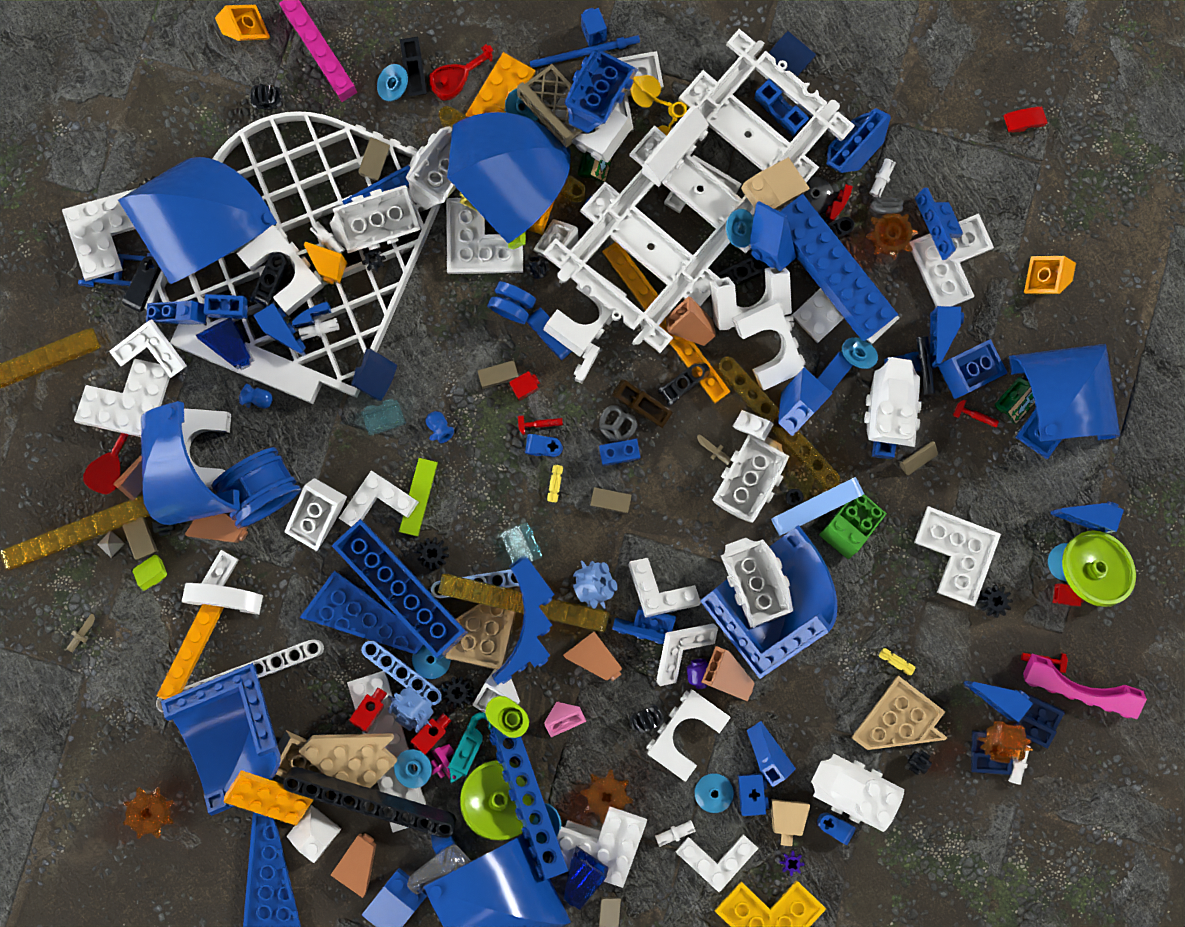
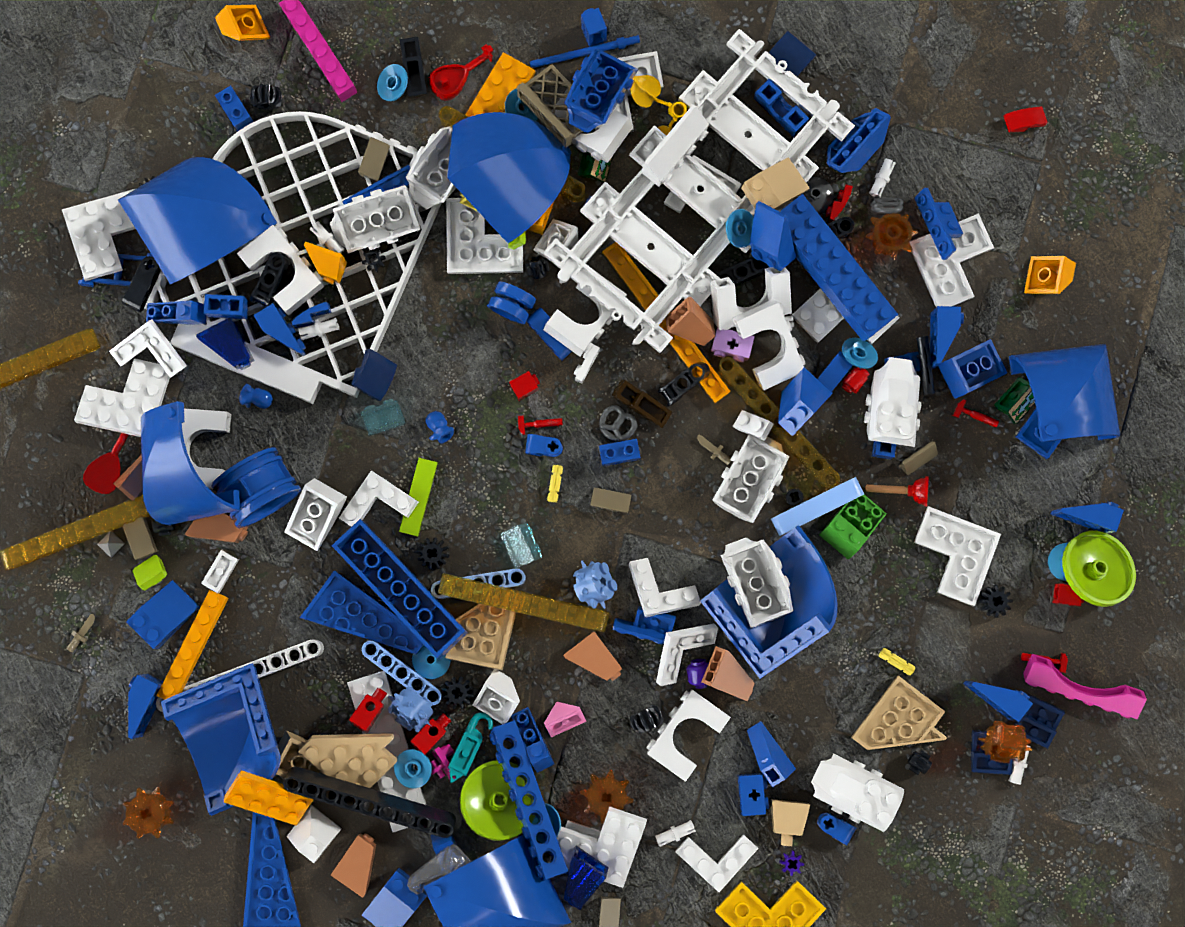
(141, 703): none -> blue slope
(163, 615): none -> blue slope
(222, 597): white slope -> none
(234, 108): none -> blue brick
(497, 374): dark tan slope -> none
(507, 716): lime piece -> none
(533, 740): none -> blue slope
(535, 623): blue arch -> none
(706, 786): dark azure dish -> none
(739, 353): none -> lavender brick
(855, 379): none -> red brick
(918, 490): none -> piece

